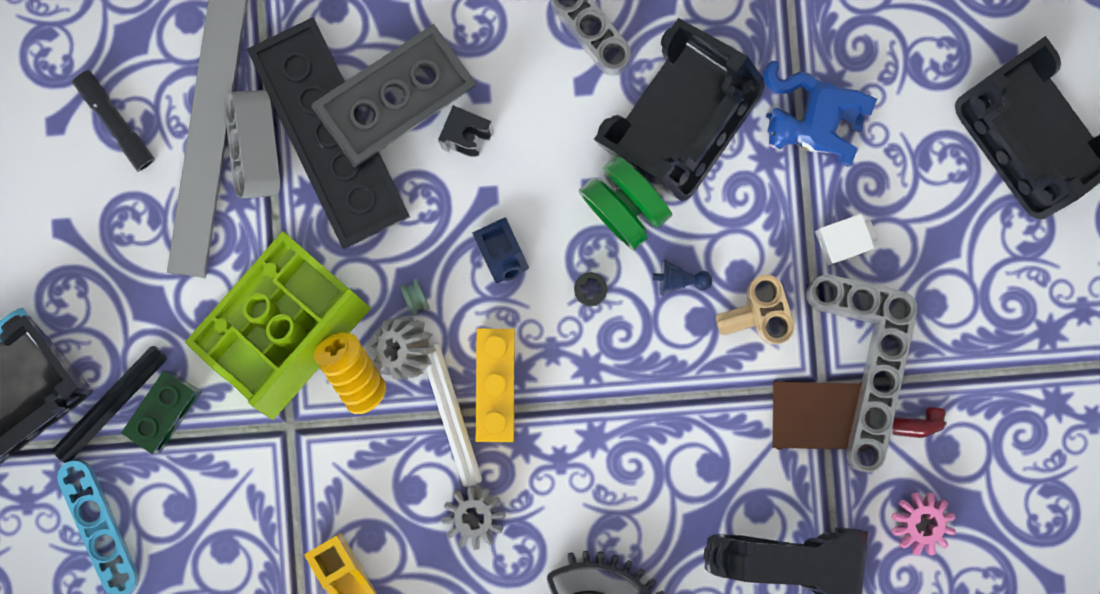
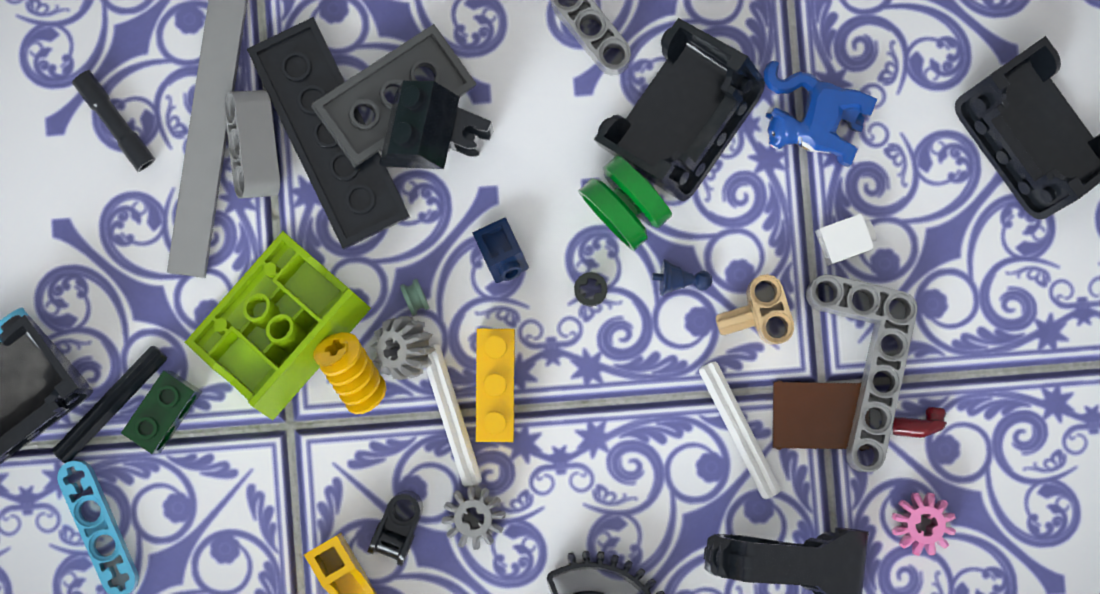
(396, 530): none -> black piece
(419, 126): none -> black slope
(739, 430): none -> white axle

